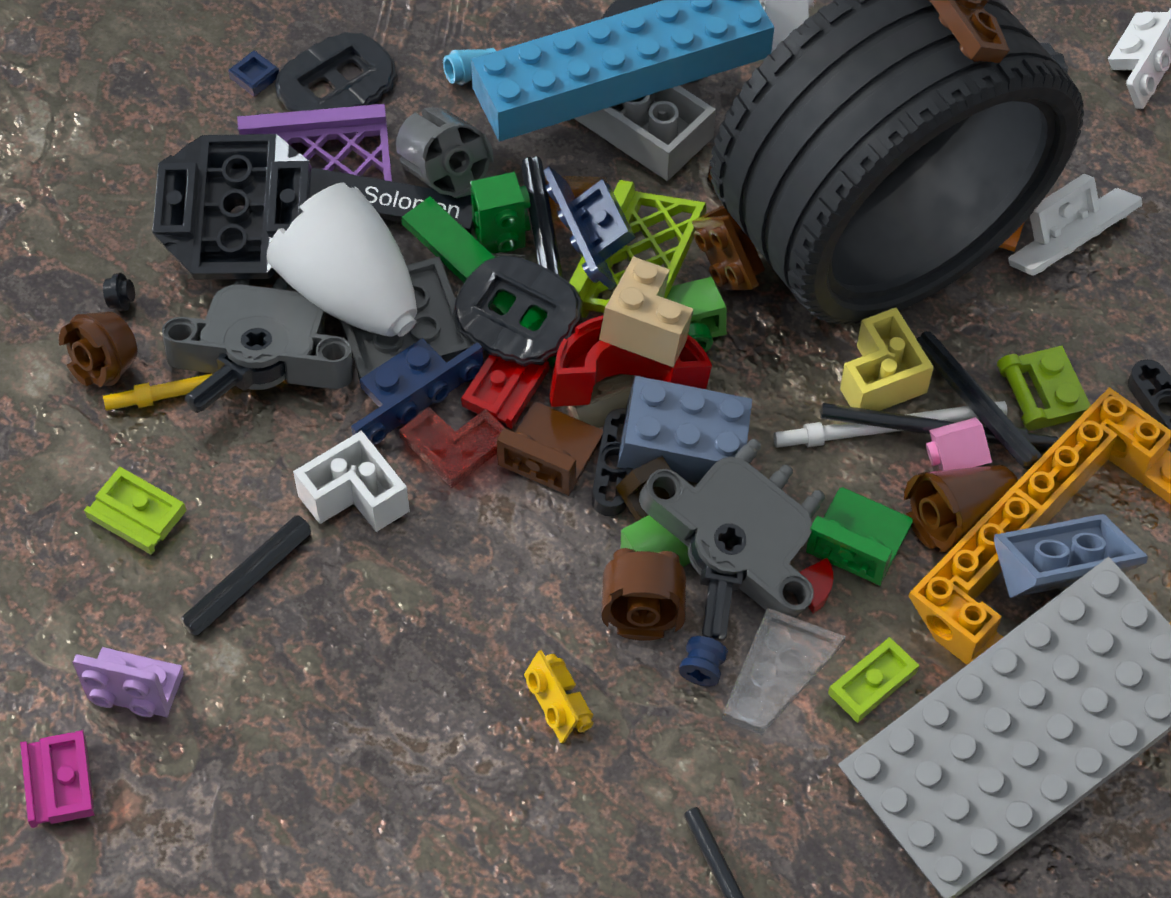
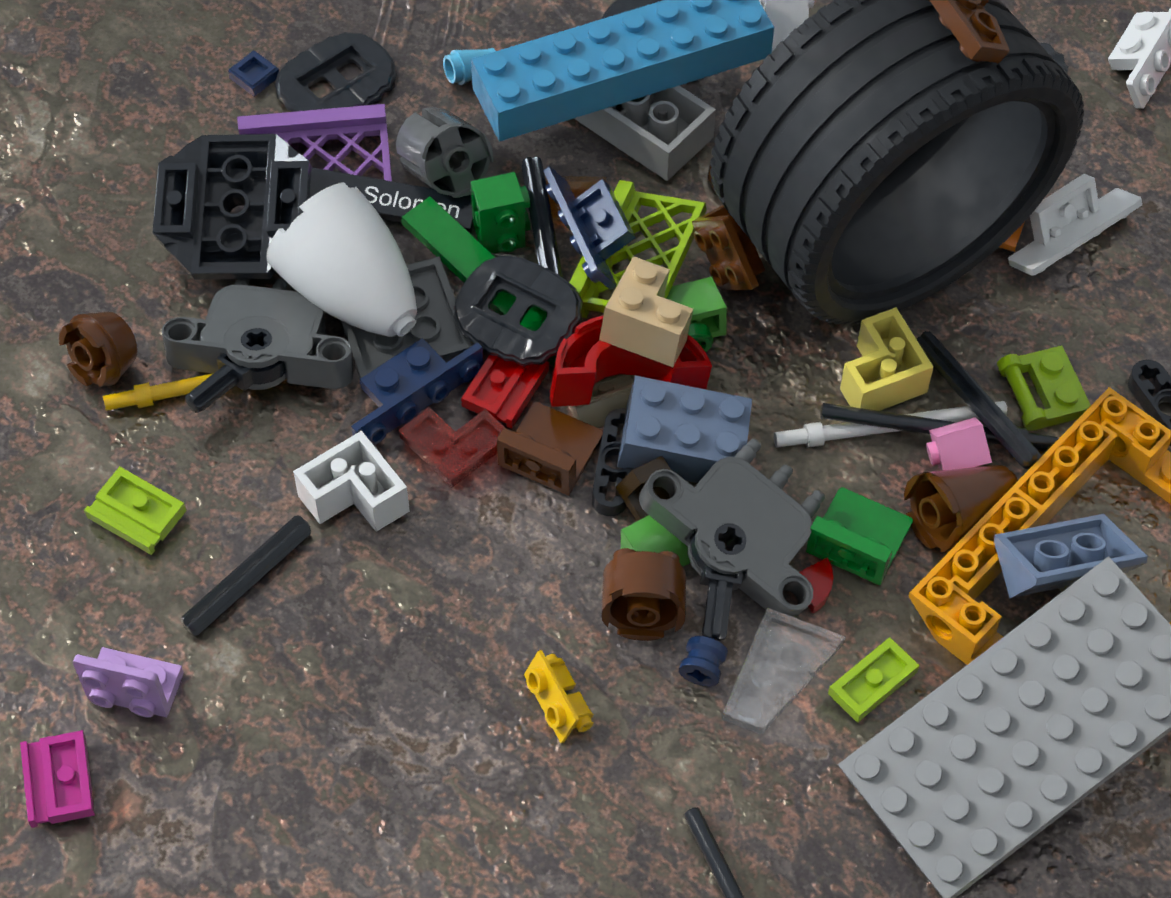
(118, 292): black plate -> none

